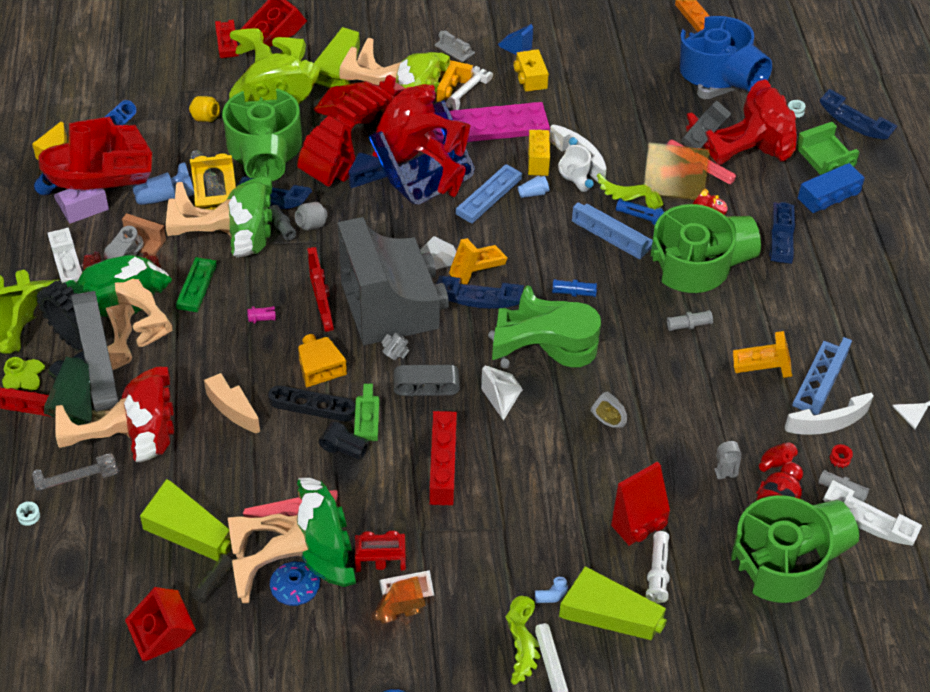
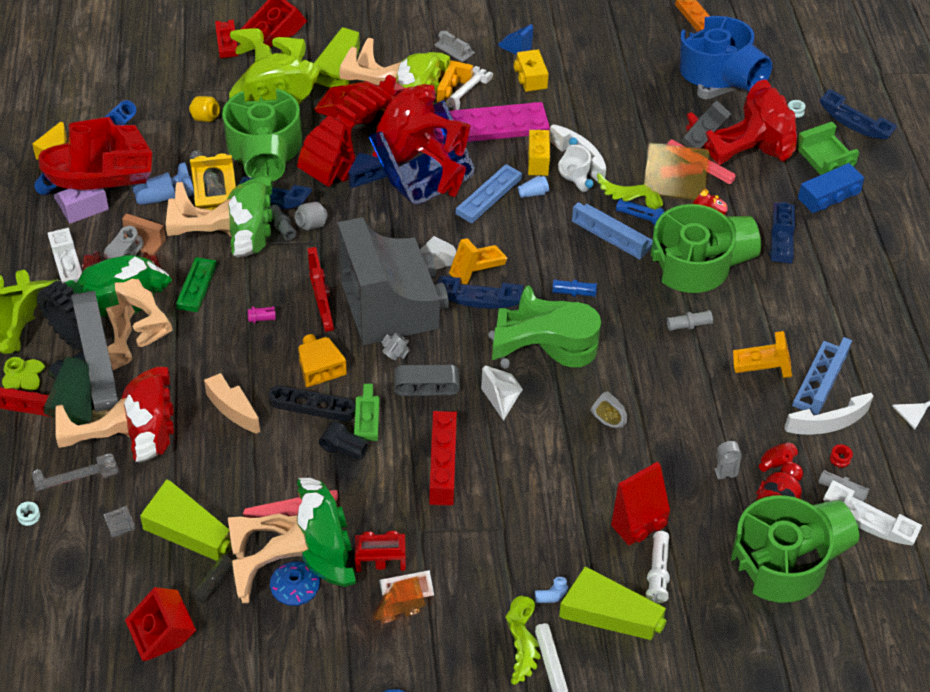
(119, 521): none -> clear tile

